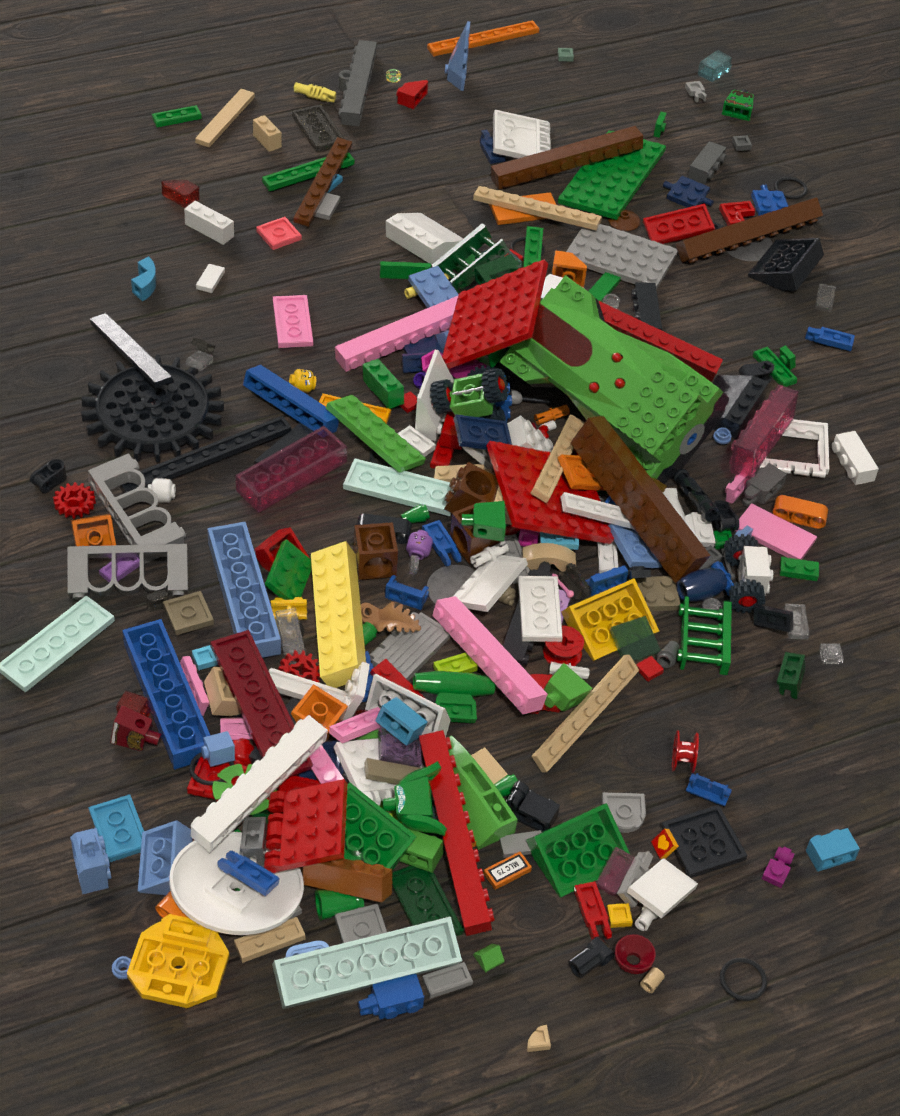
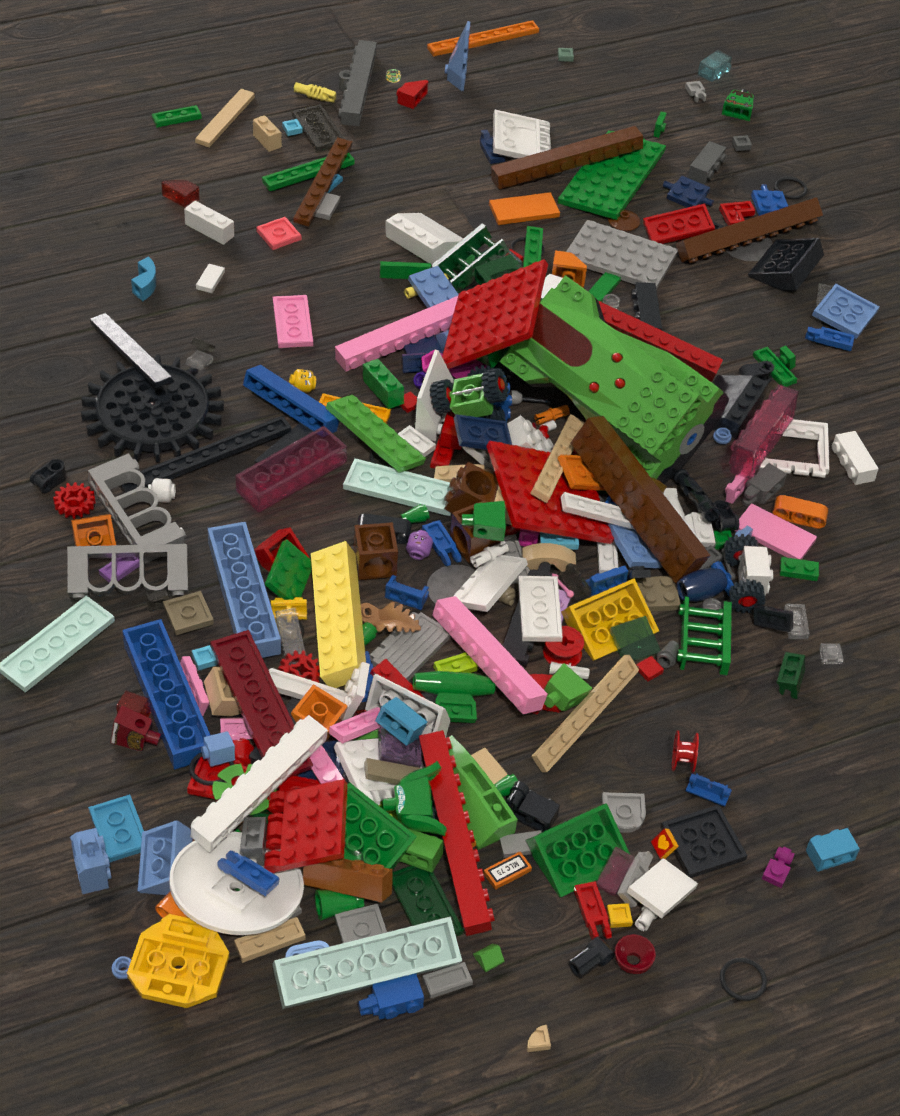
(292, 127): none -> medium azure plate
(413, 565): clear tile -> none
(537, 208): tan plate -> none
(652, 980): tan hinge -> none
(845, 311): none -> medium blue plate

